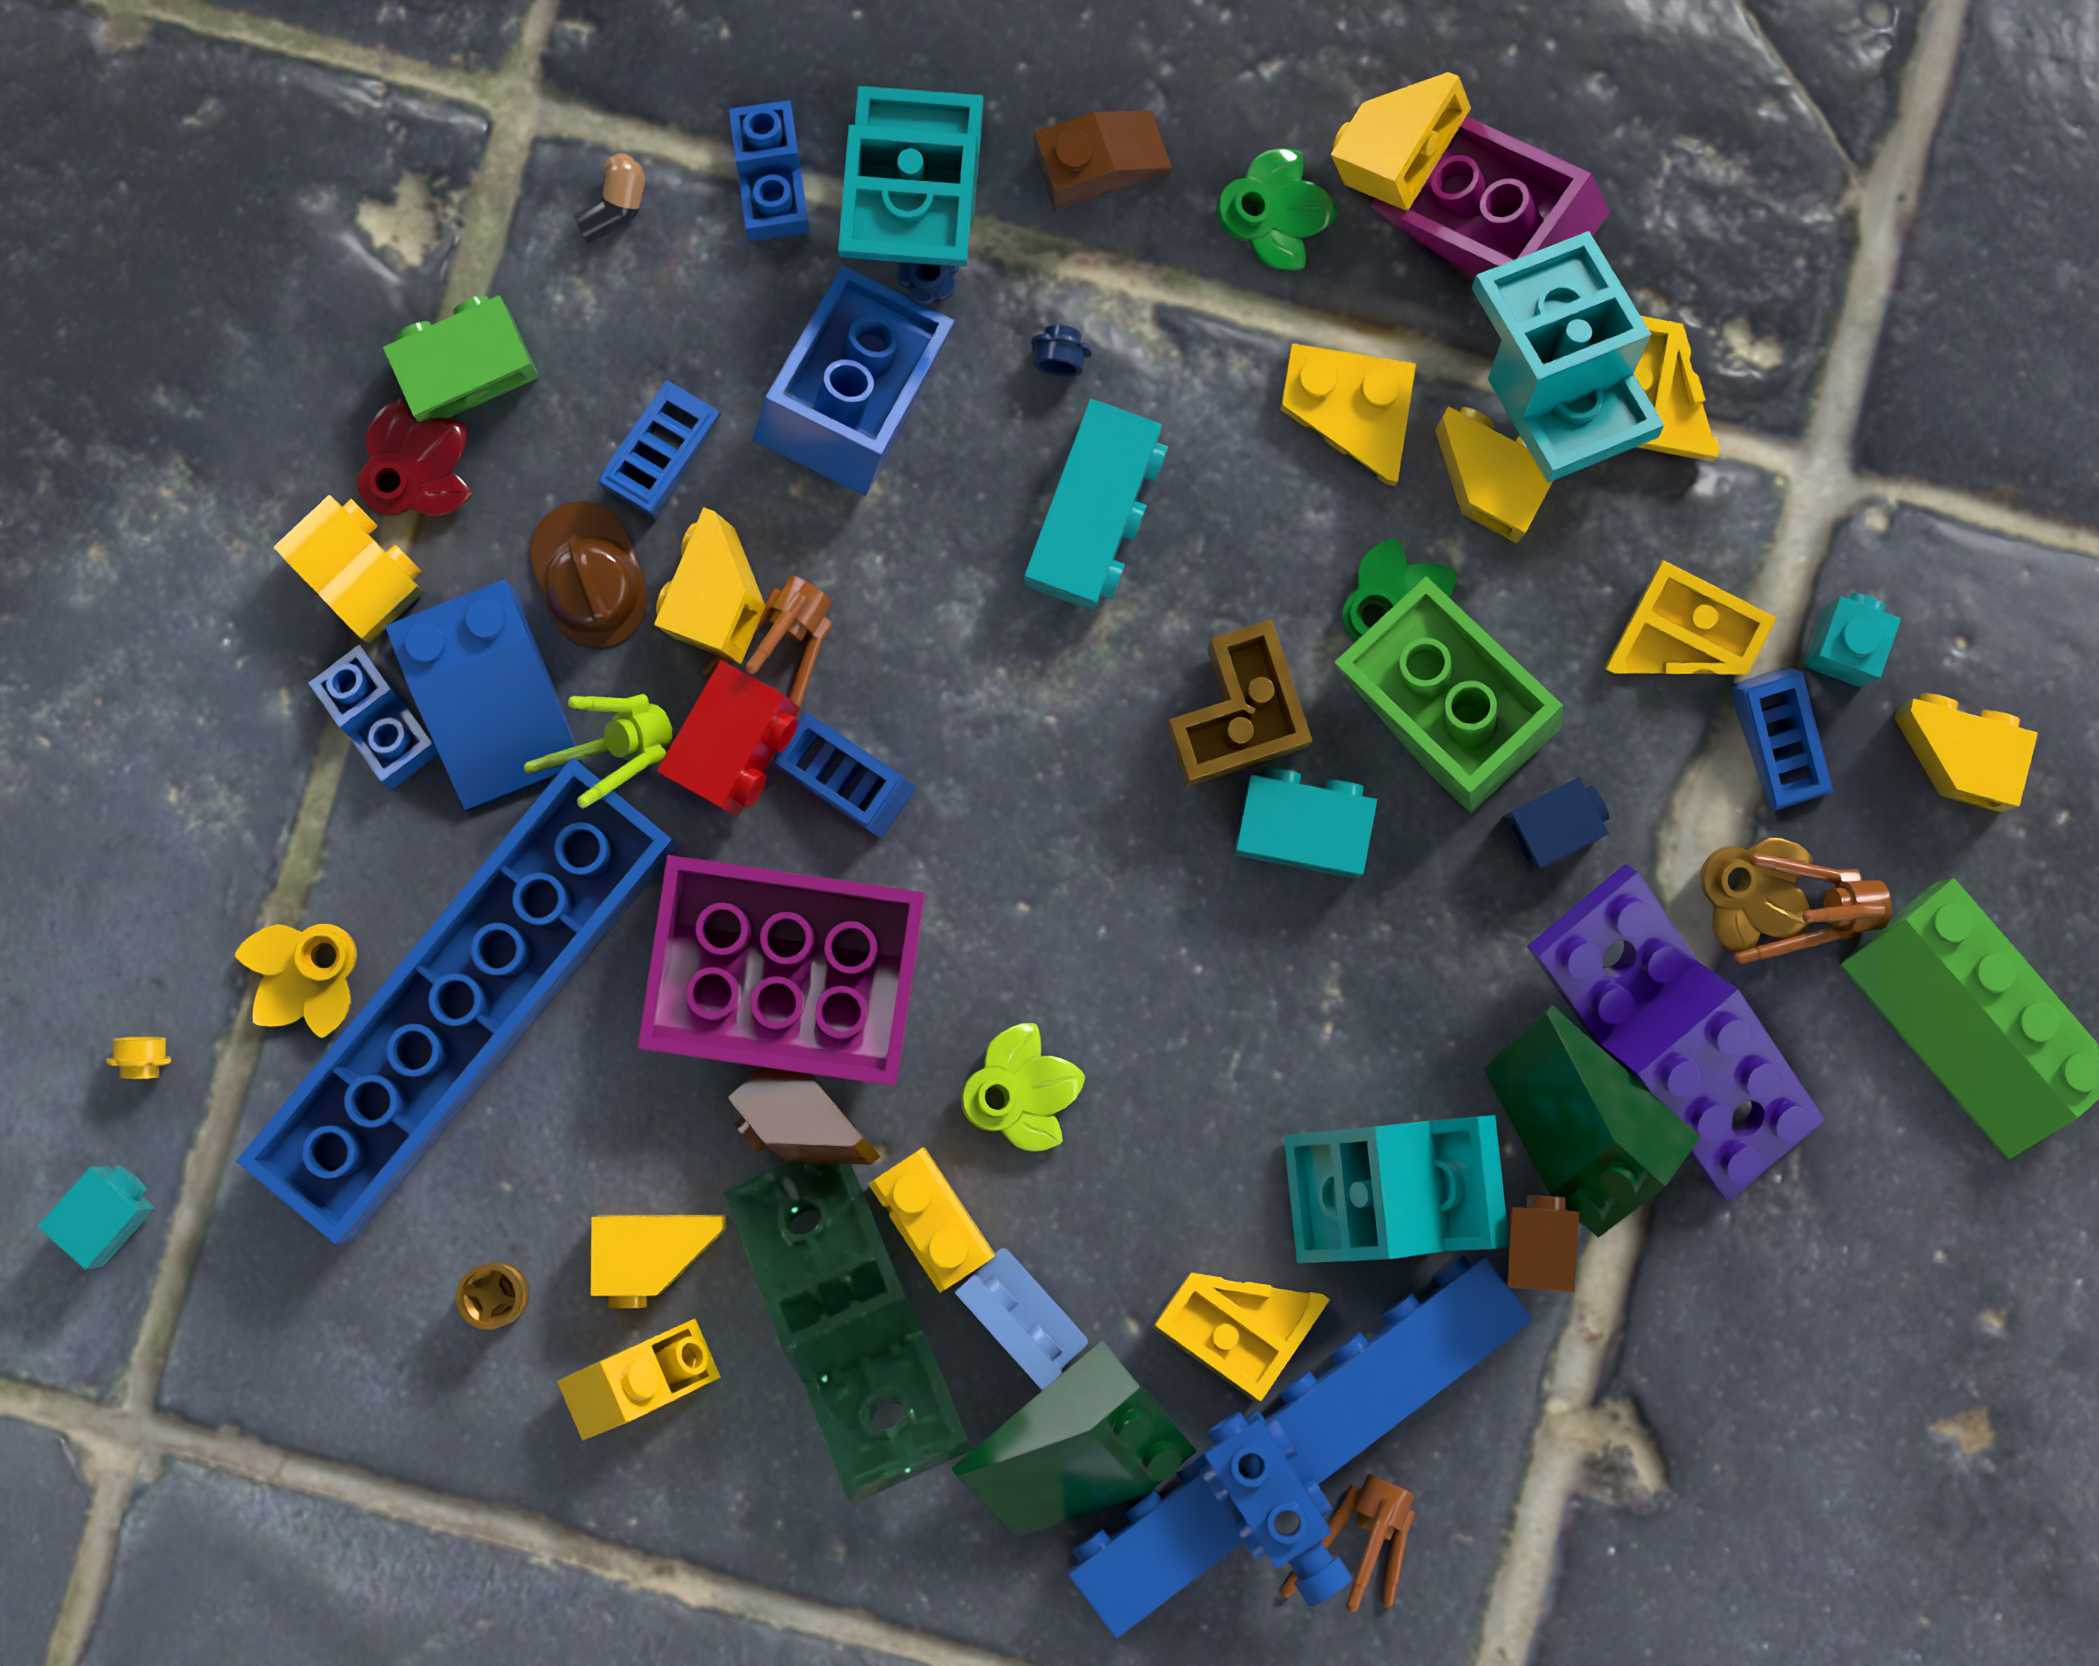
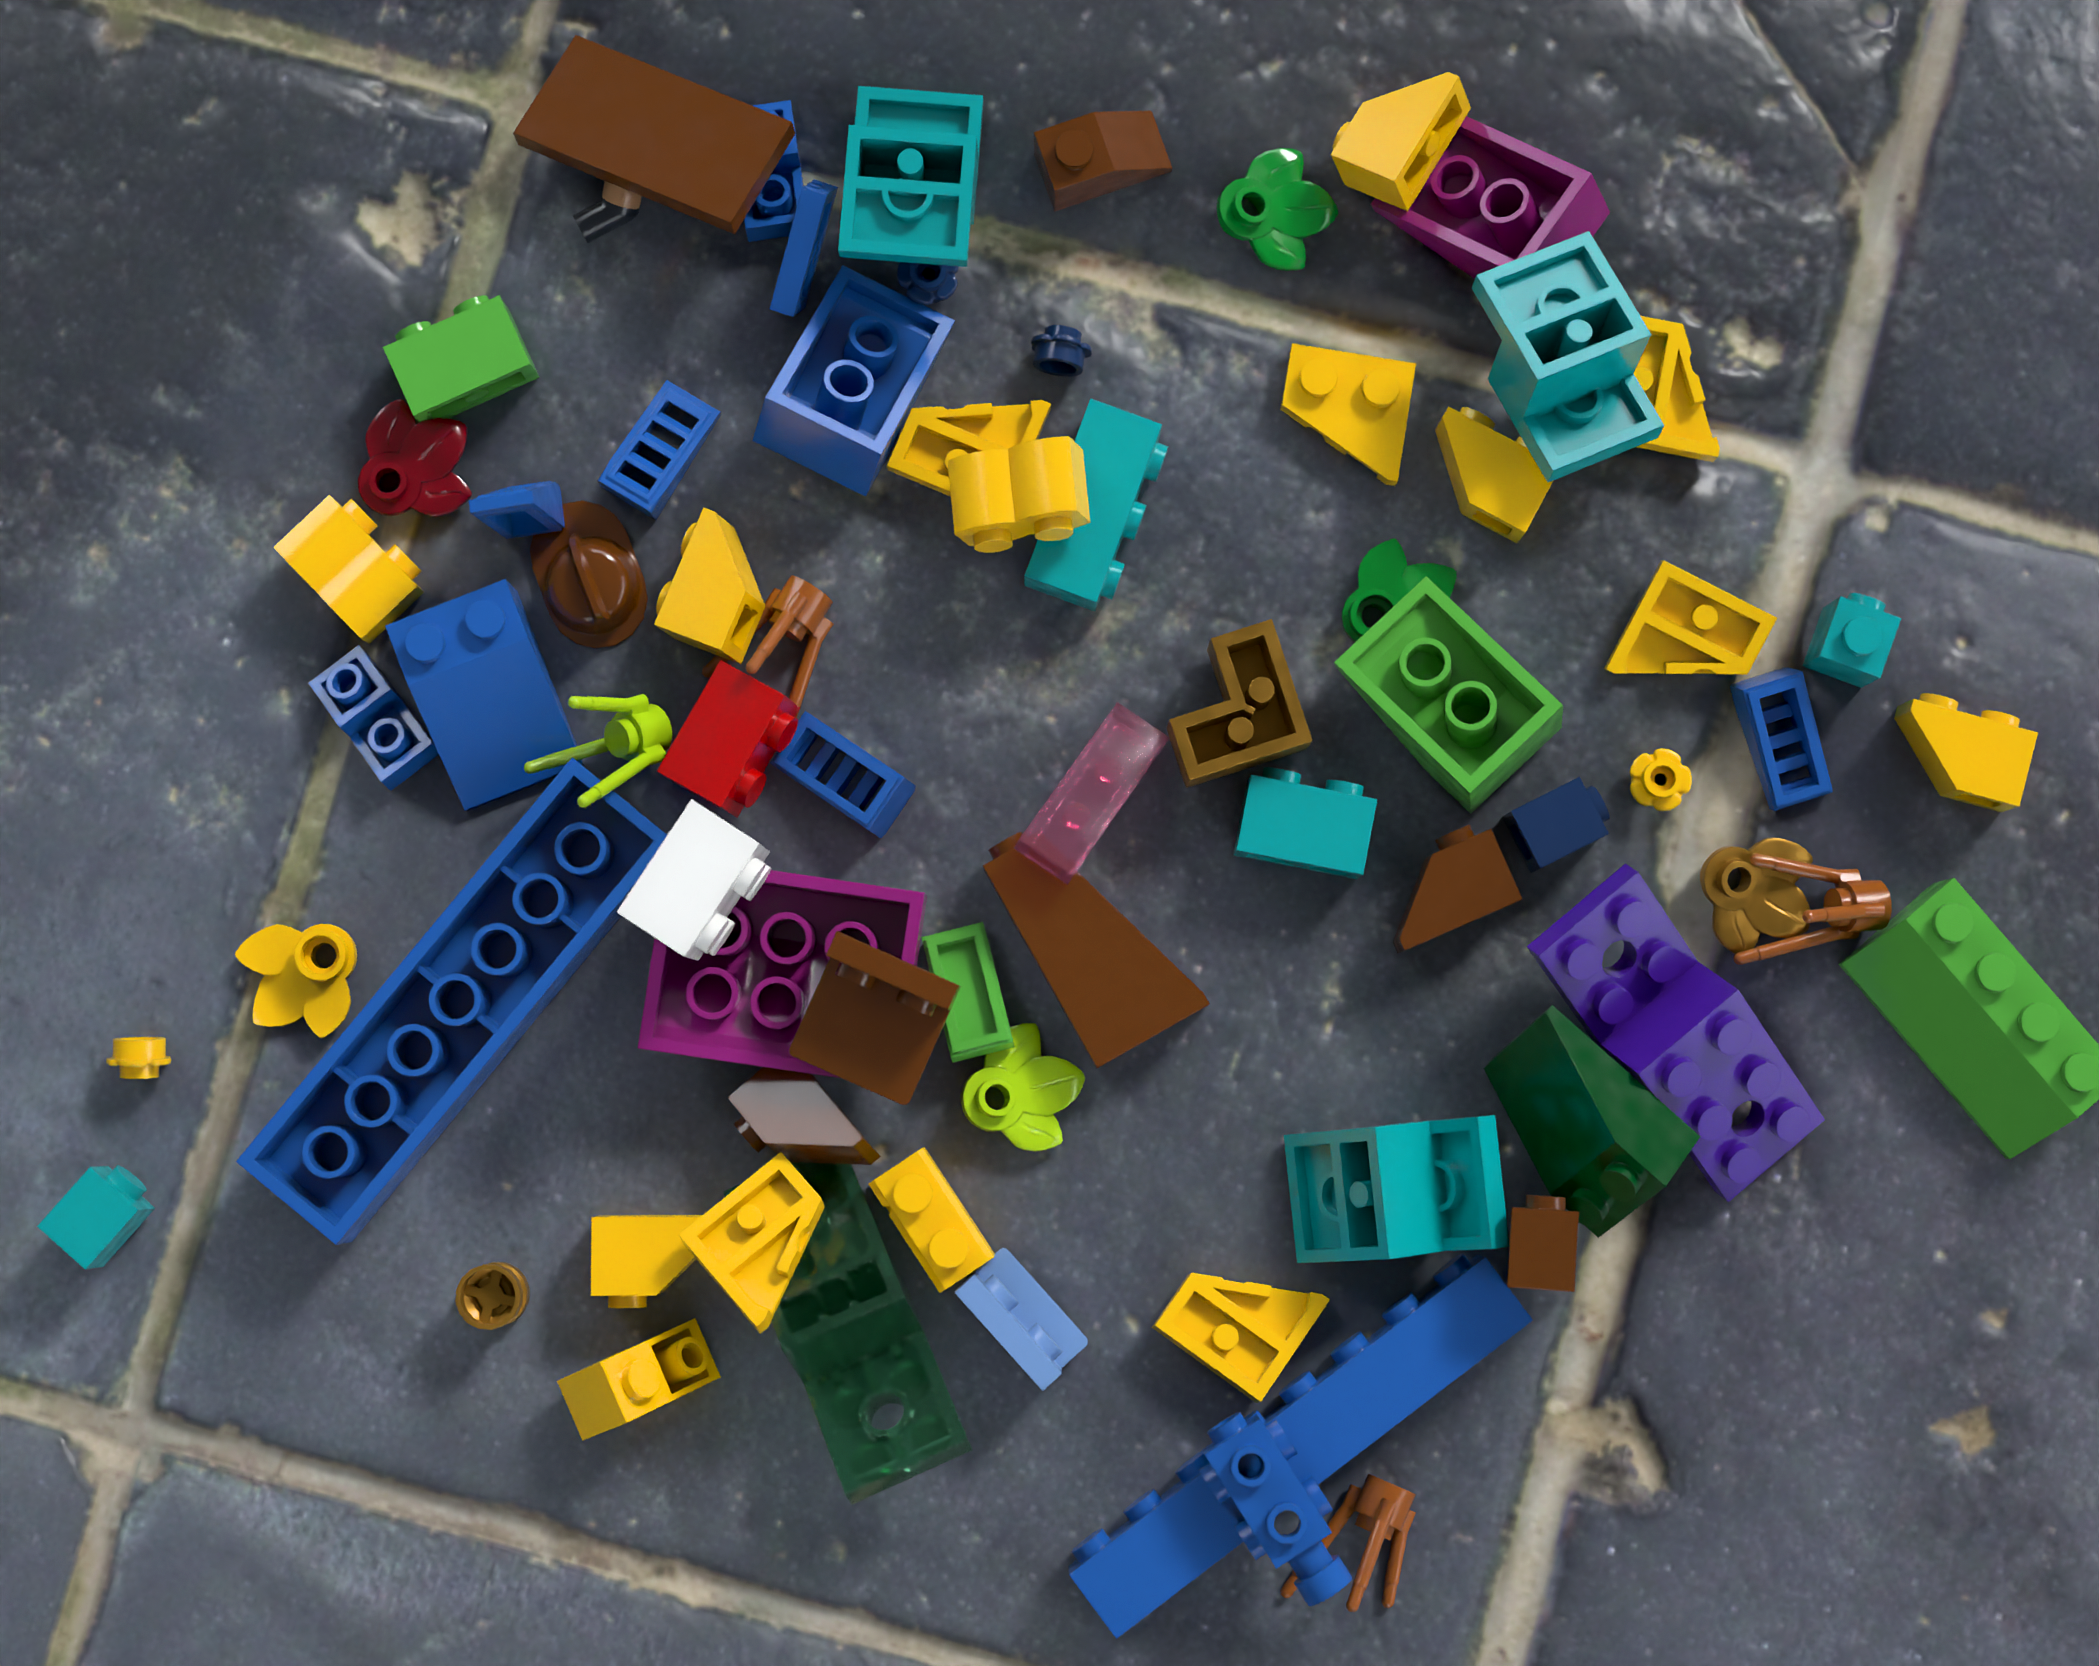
(521, 509): none -> blue slope
(655, 134): none -> reddish brown tile
(696, 883): none -> white brick
(757, 1237): none -> yellow wing
(803, 247): none -> blue tile
(873, 1019): none -> reddish brown bracket
(940, 434): none -> yellow wing
(978, 1016): none -> bright green tile
(1019, 493): none -> yellow brick
(1076, 1448): dark green slope -> none
(1091, 793): none -> clear pink tile
(1093, 958): none -> reddish brown slope
(1456, 887): none -> reddish brown slope
(1643, 785): none -> yellow plate

